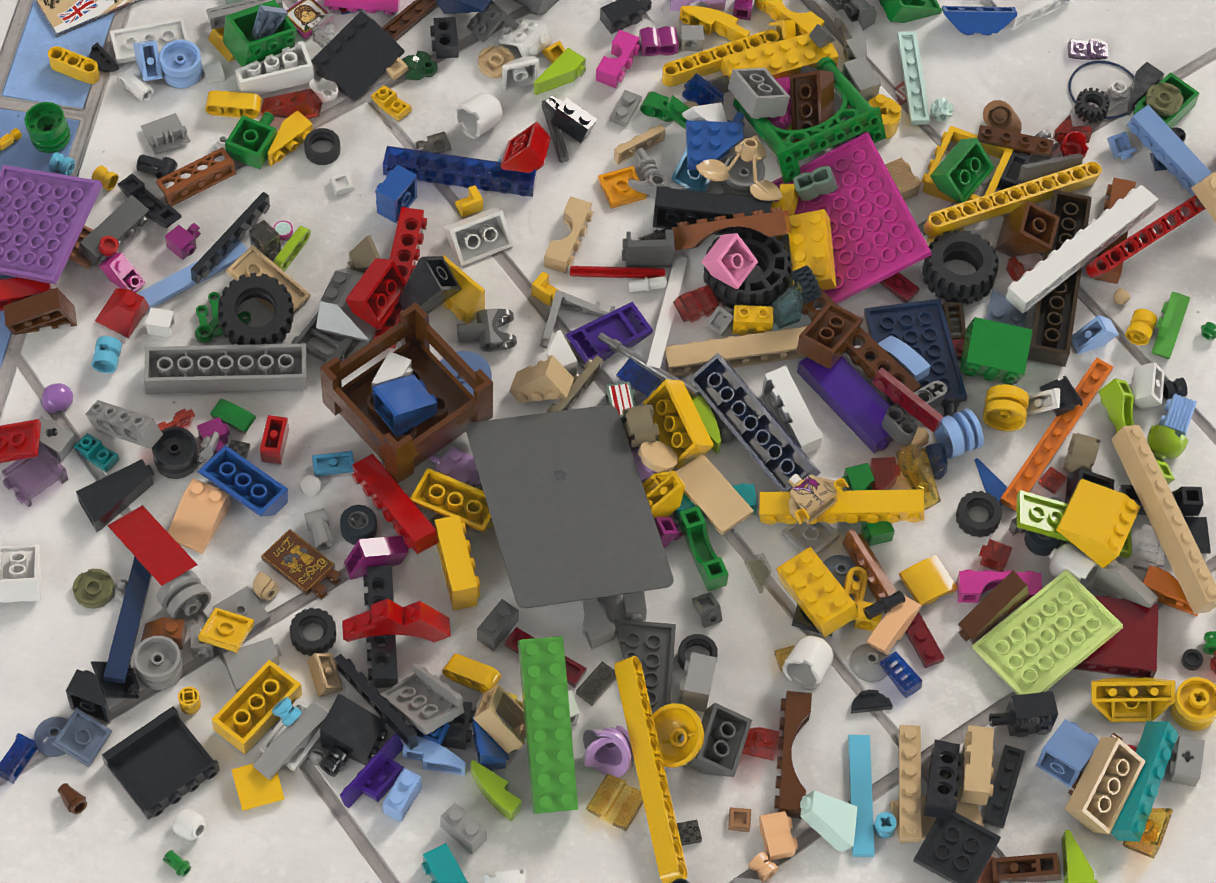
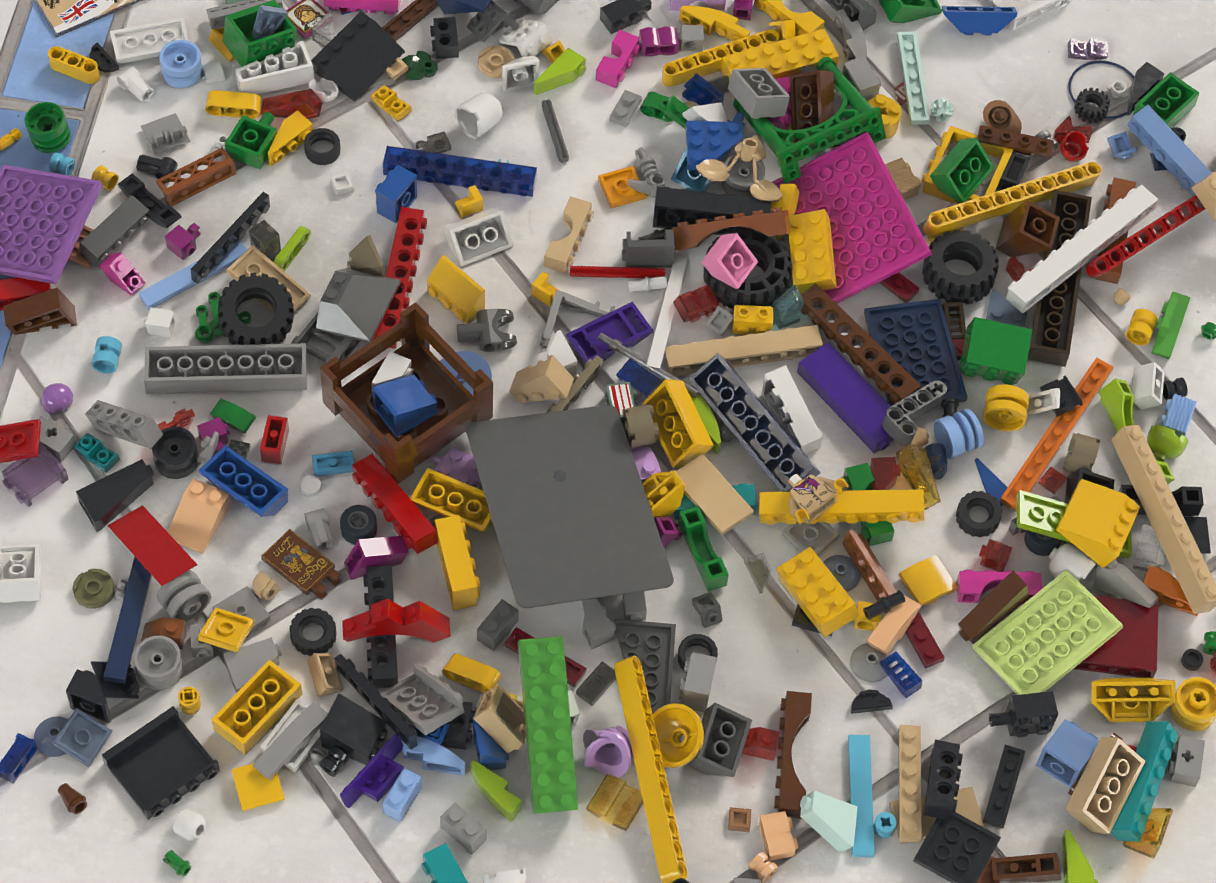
(108, 245): red tile -> none
(123, 311): red slope -> none
(148, 59): light blue slope -> none
(284, 229): tile -> none
(286, 711): medium azure wheel -> none
(377, 292): red slope -> none
(429, 284): black slope -> none
(527, 150): red slope -> none
(570, 118): black hinge -> none
(646, 140): tan plate -> none
(657, 456): tan tile -> none
(689, 832): clear smoke tile -> none
(782, 654): clear yellow tile -> none
(806, 284): black wheel -> none
(808, 662): white cylinder -> none
(813, 184): sand green brick -> none
(821, 36): dark grey slope -> none
(828, 335): reddish brown slope -> none
(856, 588): yellow plate -> none
(906, 357): light blue slope -> none
(908, 400): dark red plate -> none
(976, 765): tan wedge -> none
(1043, 168): dark grey tile -> none
(1094, 334): light blue slope -> none
(1164, 99): olive tile -> none

